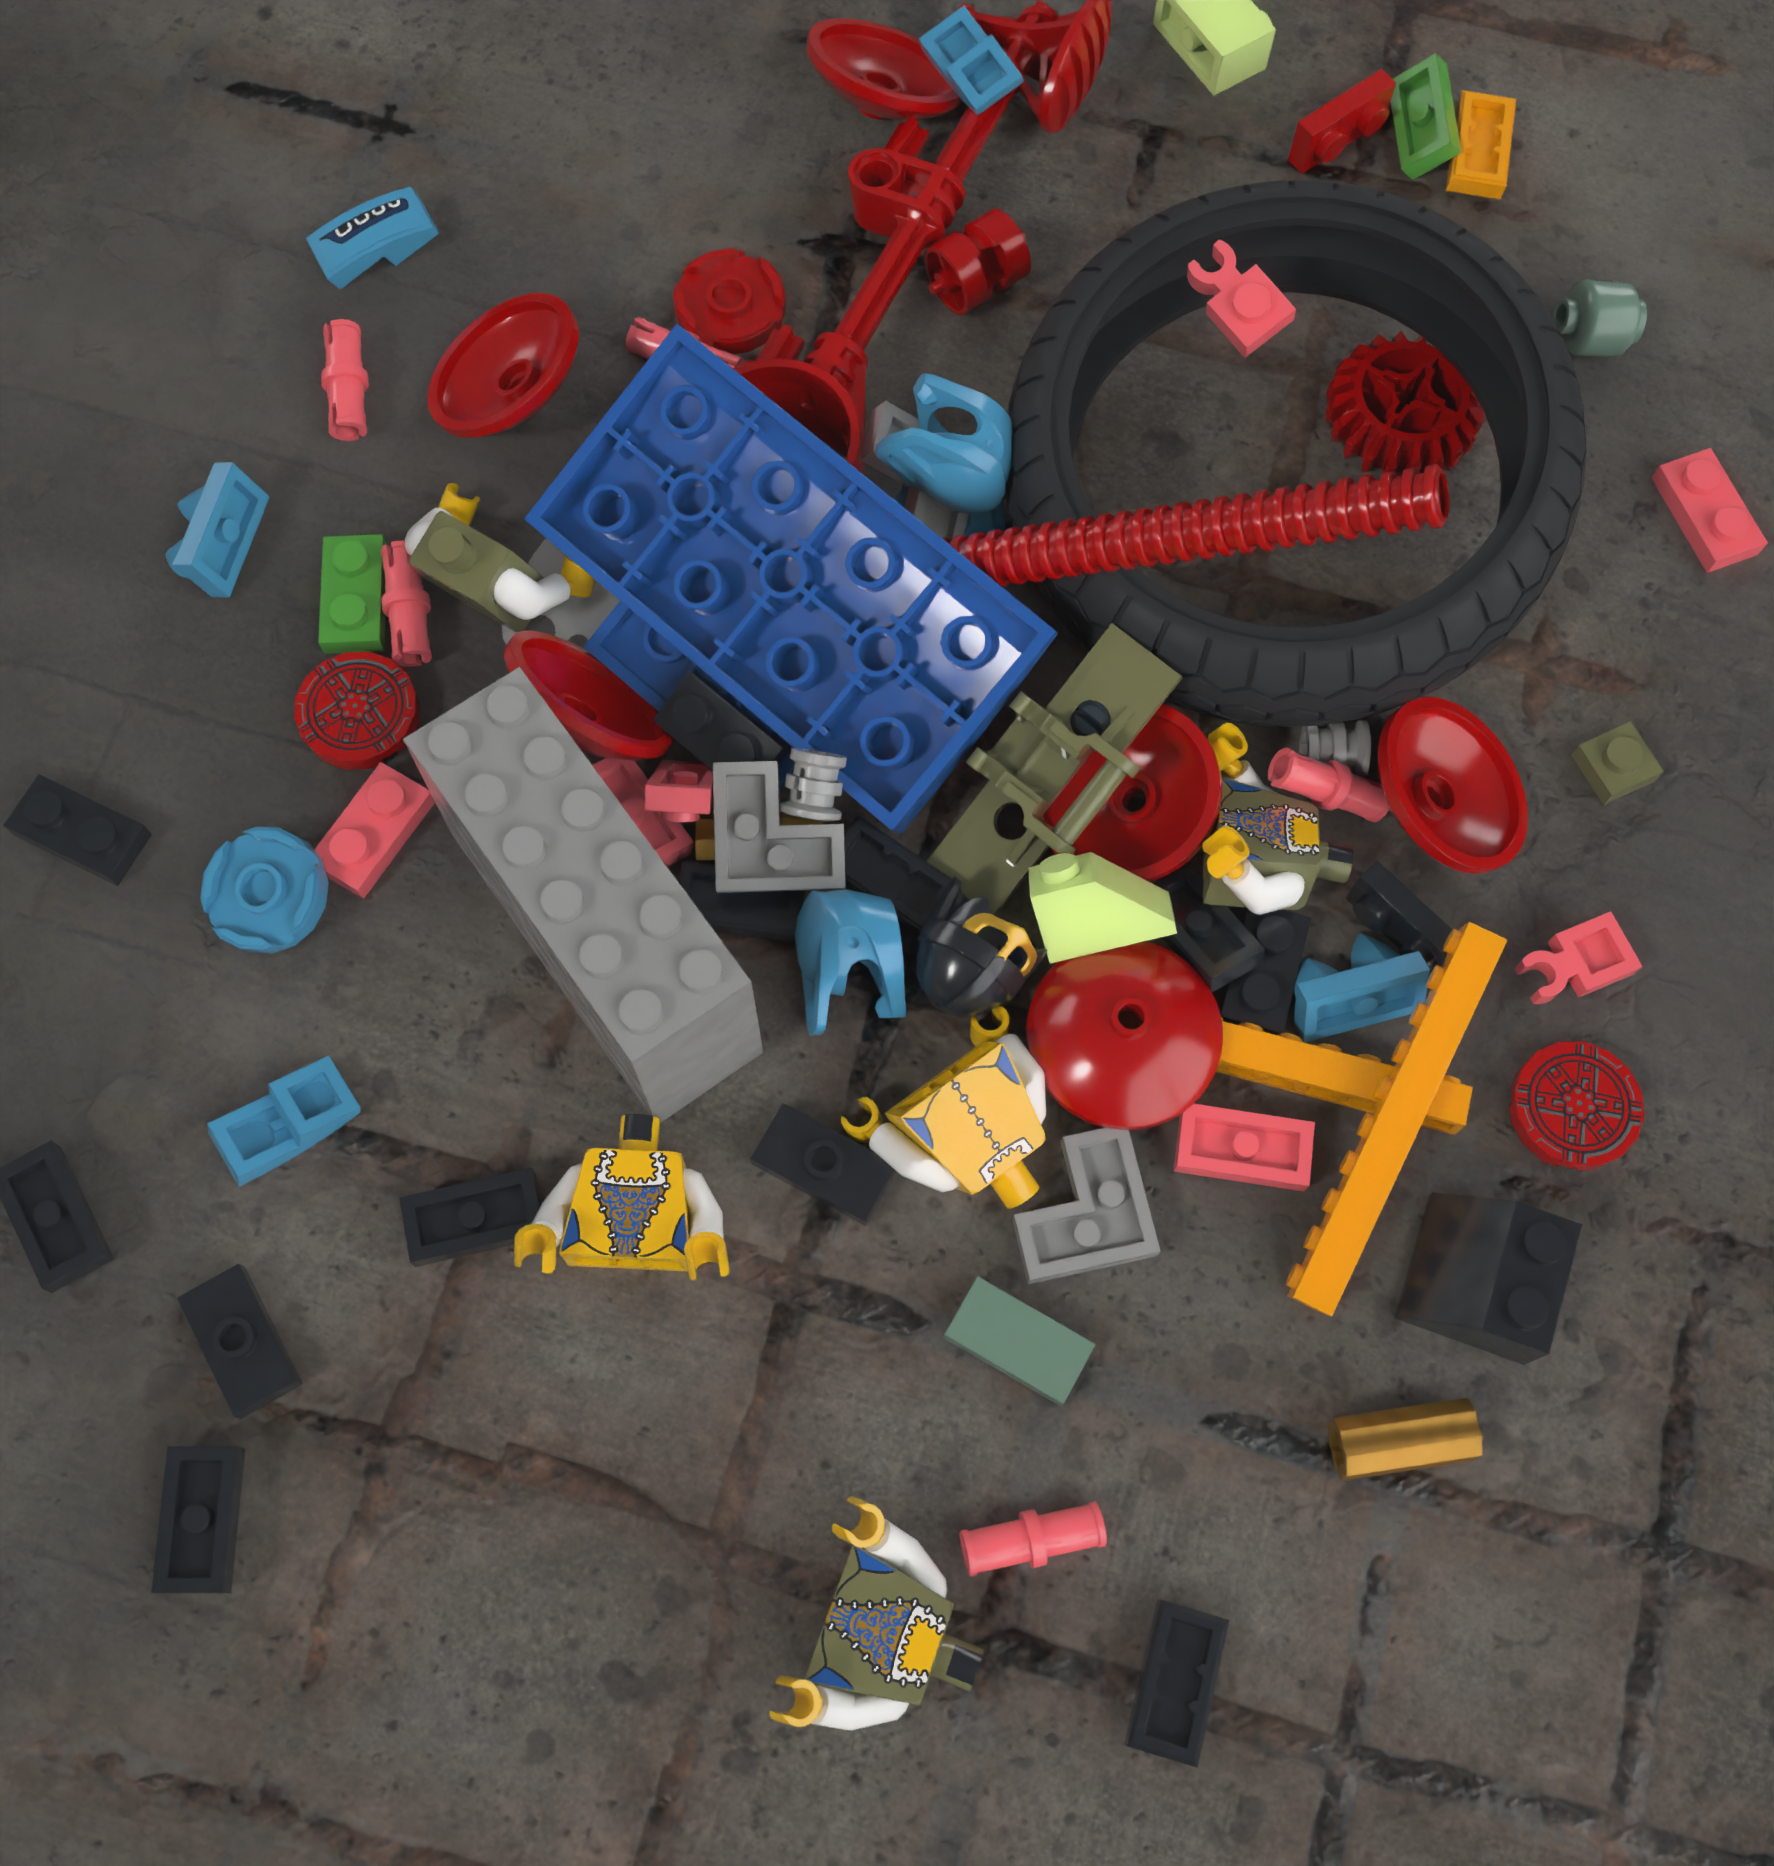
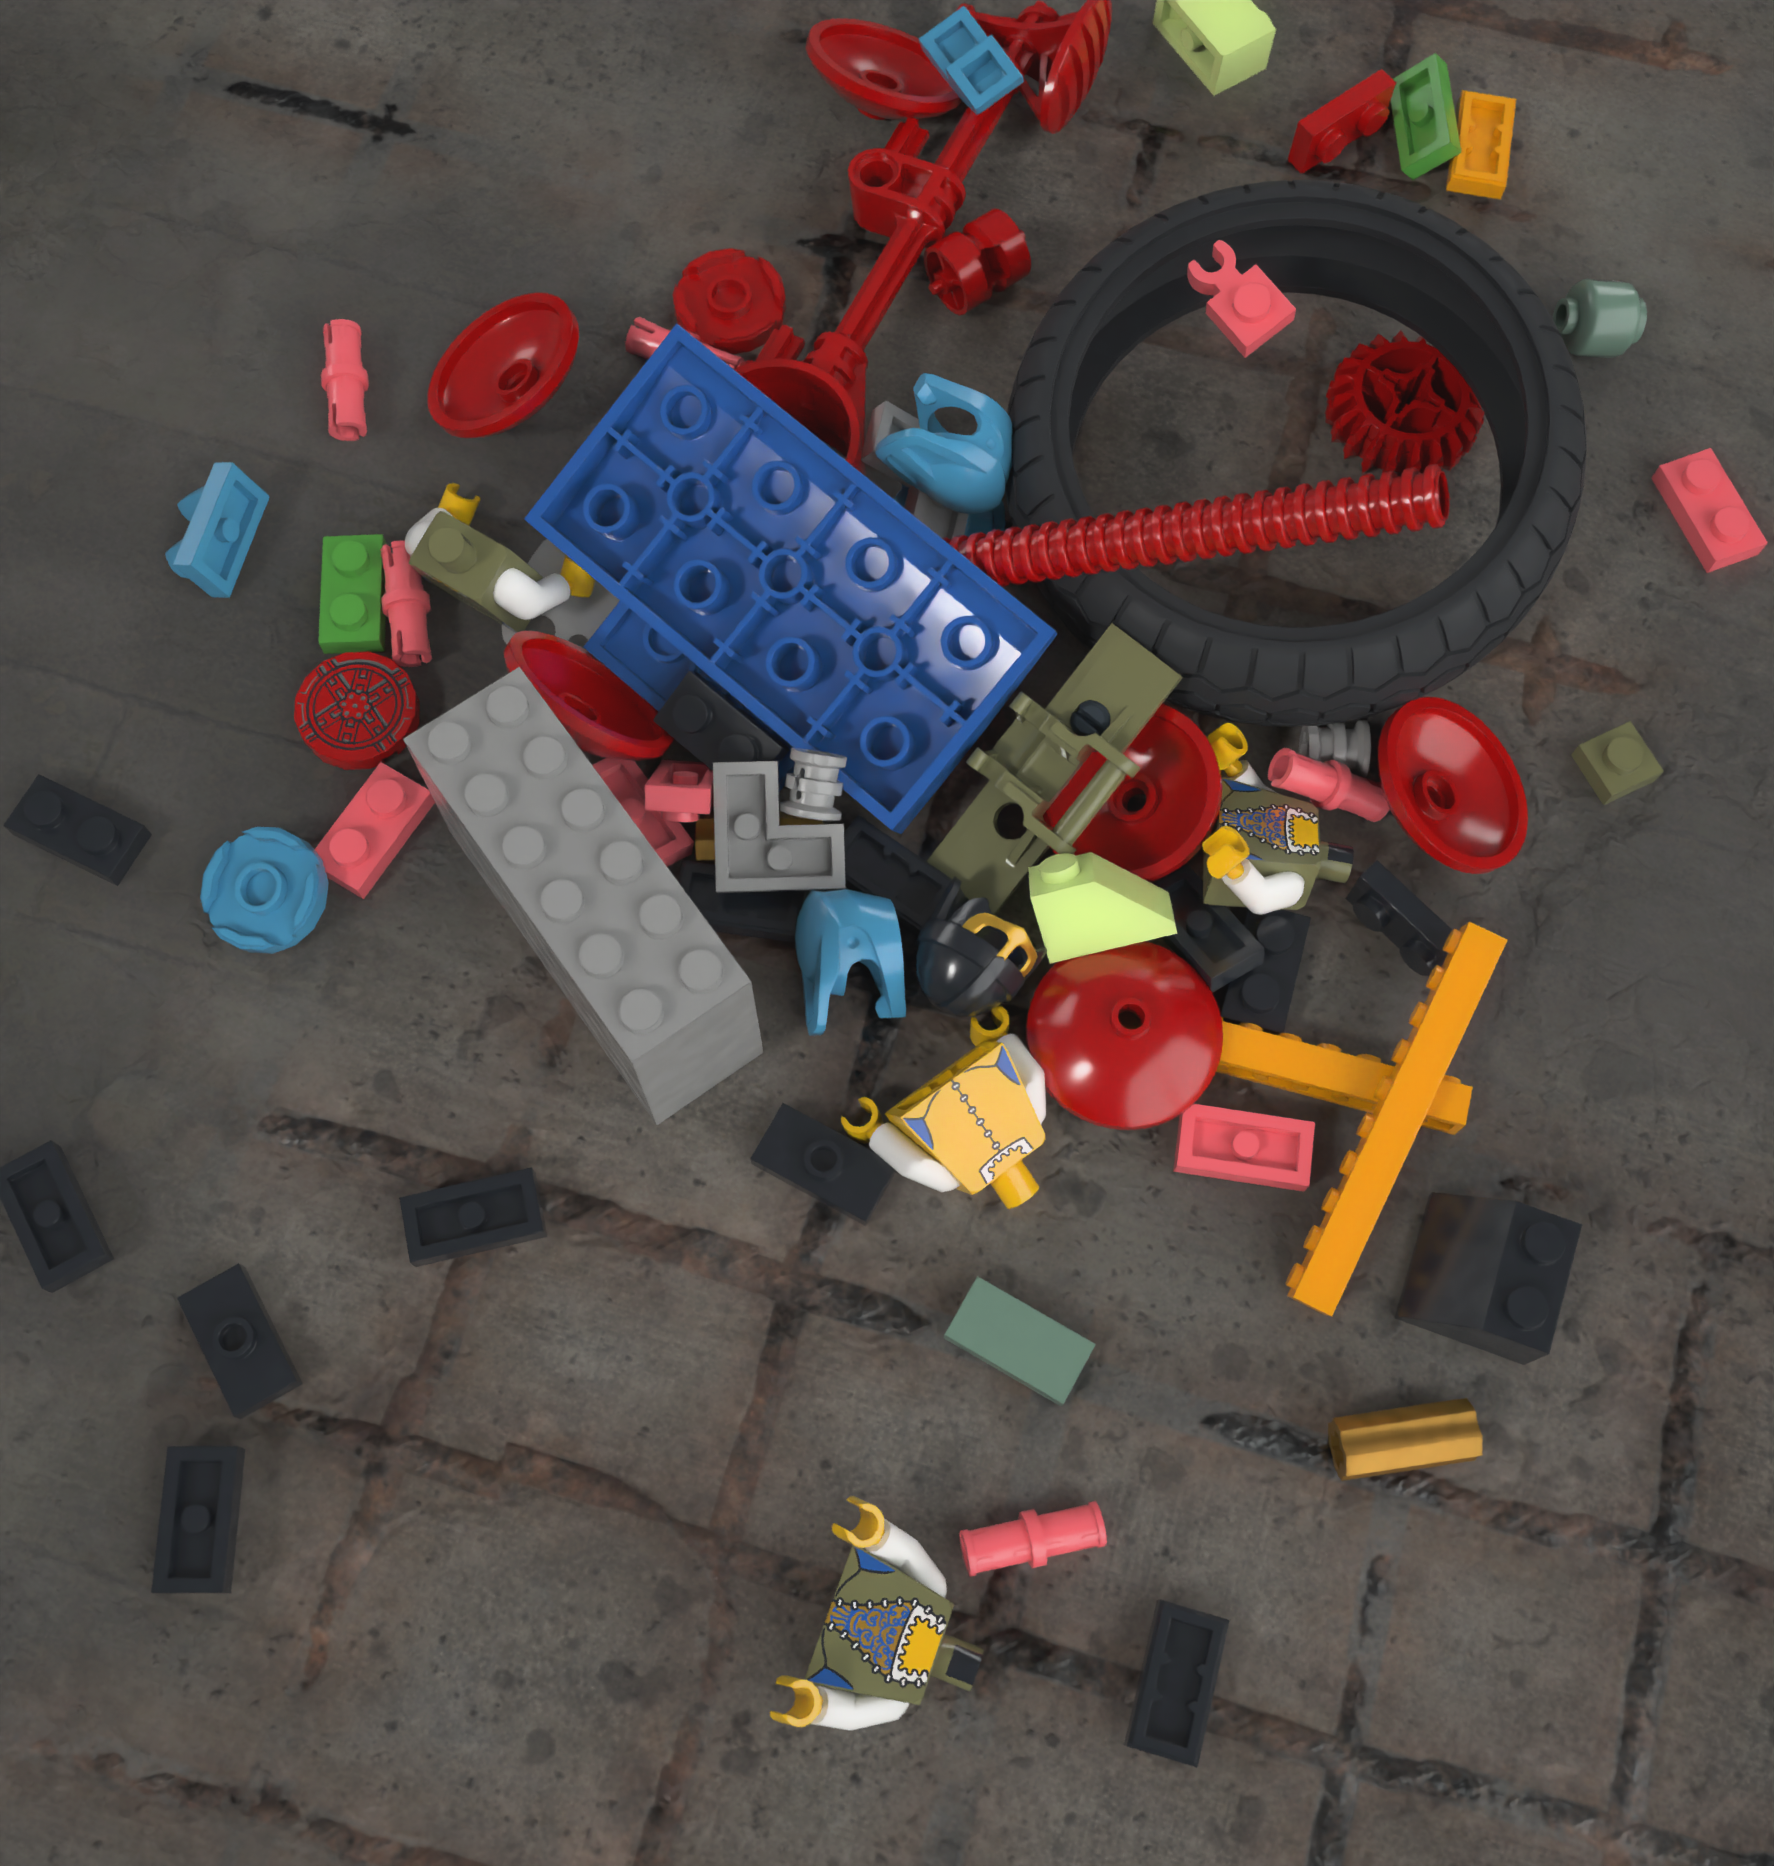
(286, 1122): dark azure slope -> none
(379, 228): dark azure slope -> none
(628, 1210): torso -> none
(1104, 1224): light grey plate -> none
(1373, 991): dark azure tile -> none
(1576, 1106): red tile -> none
(1585, 956): coral plate -> none

